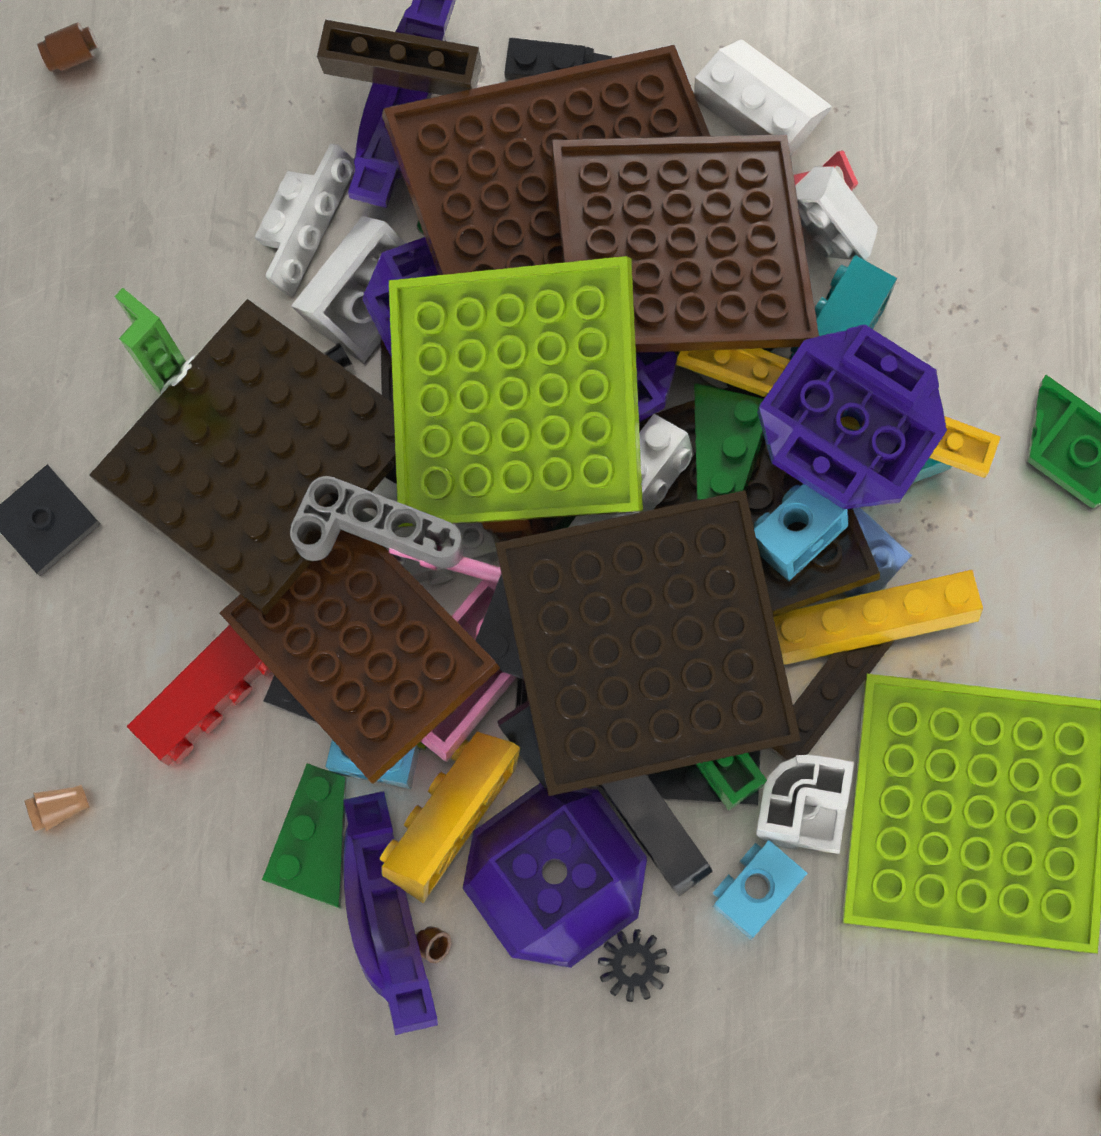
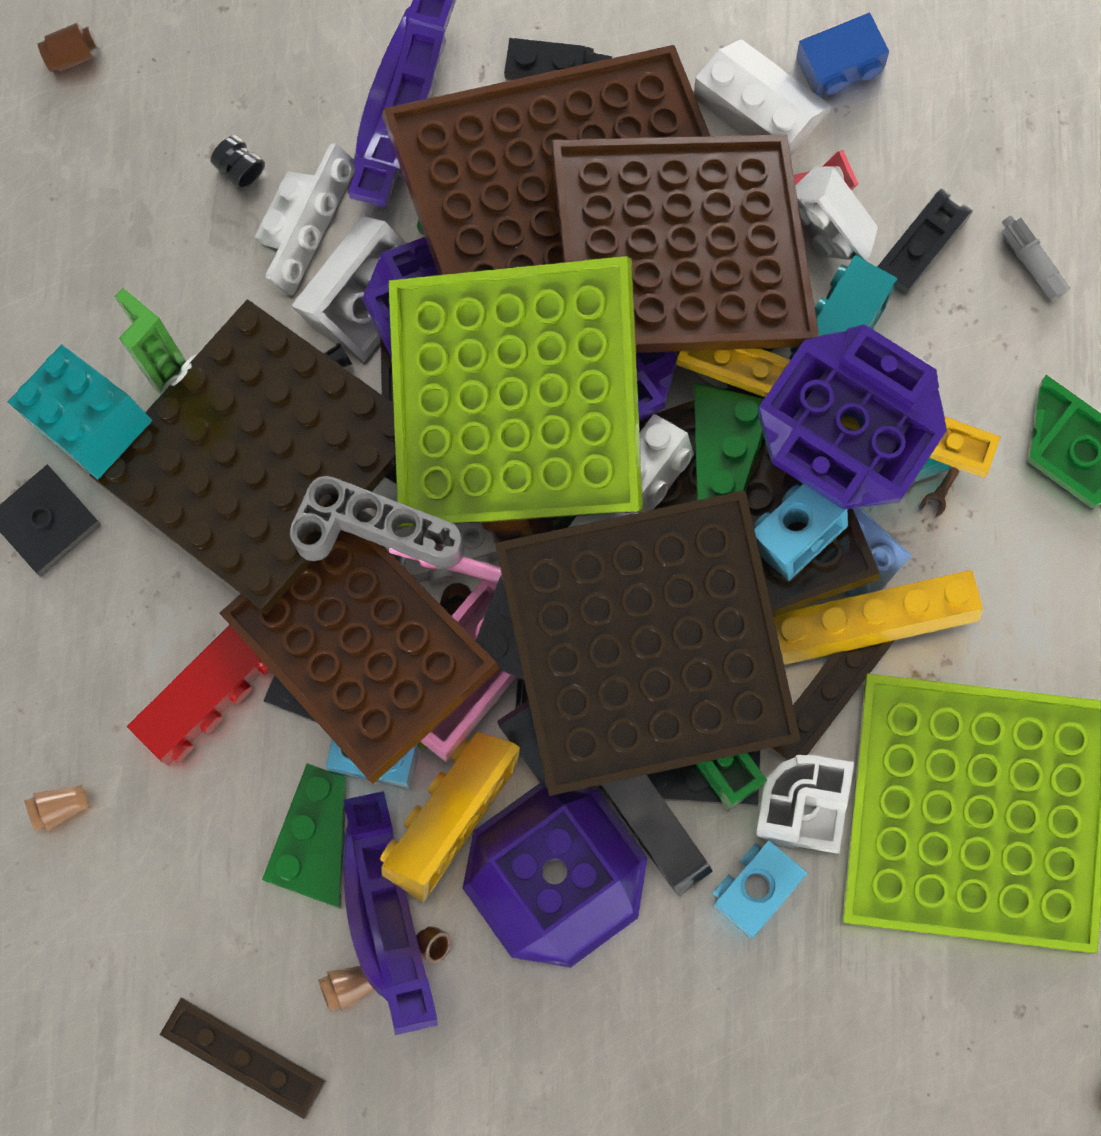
(80, 411): none -> teal brick
(234, 159): none -> black wheel
(243, 1058): none -> dark brown tile
(344, 987): none -> medium nougat cone
(398, 59): dark brown brick -> none
(459, 592): none -> reddish brown hinge
(631, 950): black gear -> none
(842, 55): none -> blue brick
(924, 240): none -> black plate
(942, 491): none -> reddish brown hand
(1034, 257): none -> light grey piece

